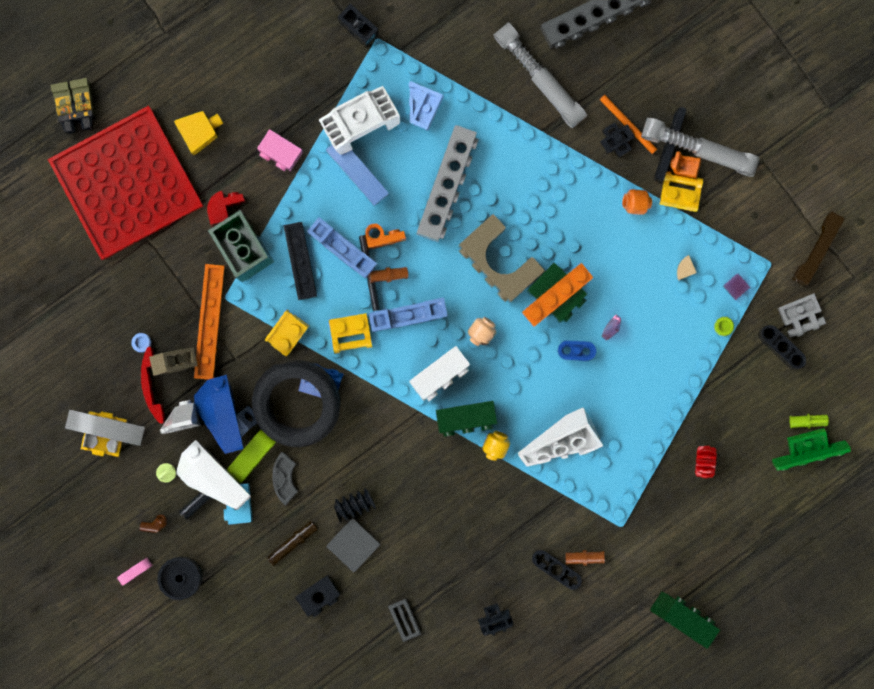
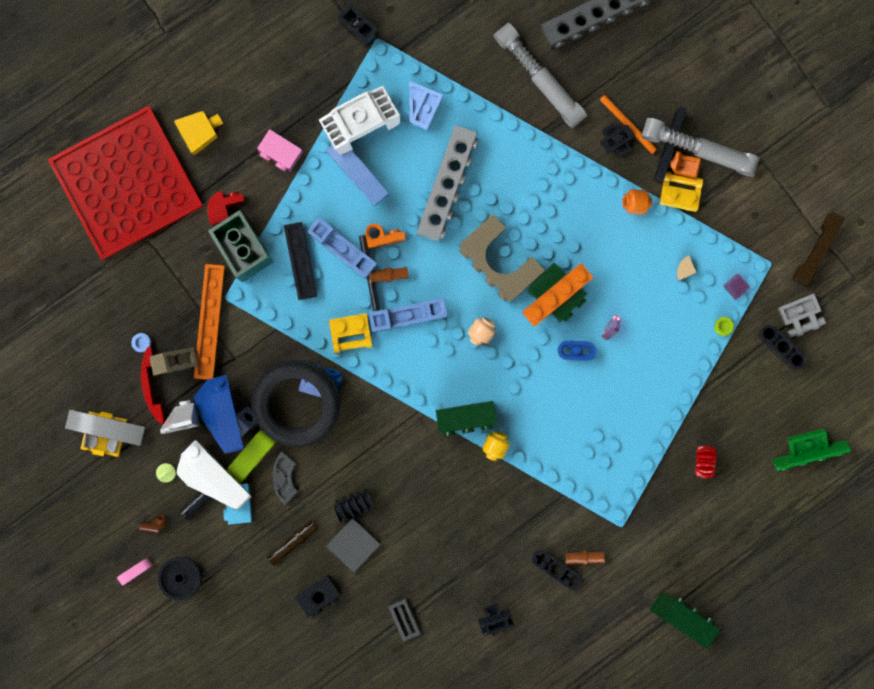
(74, 111): hips -> none
(287, 333): yellow plate -> none
(440, 374): white brick -> none
(568, 436): white wedge -> none
(808, 421): lime axle -> none

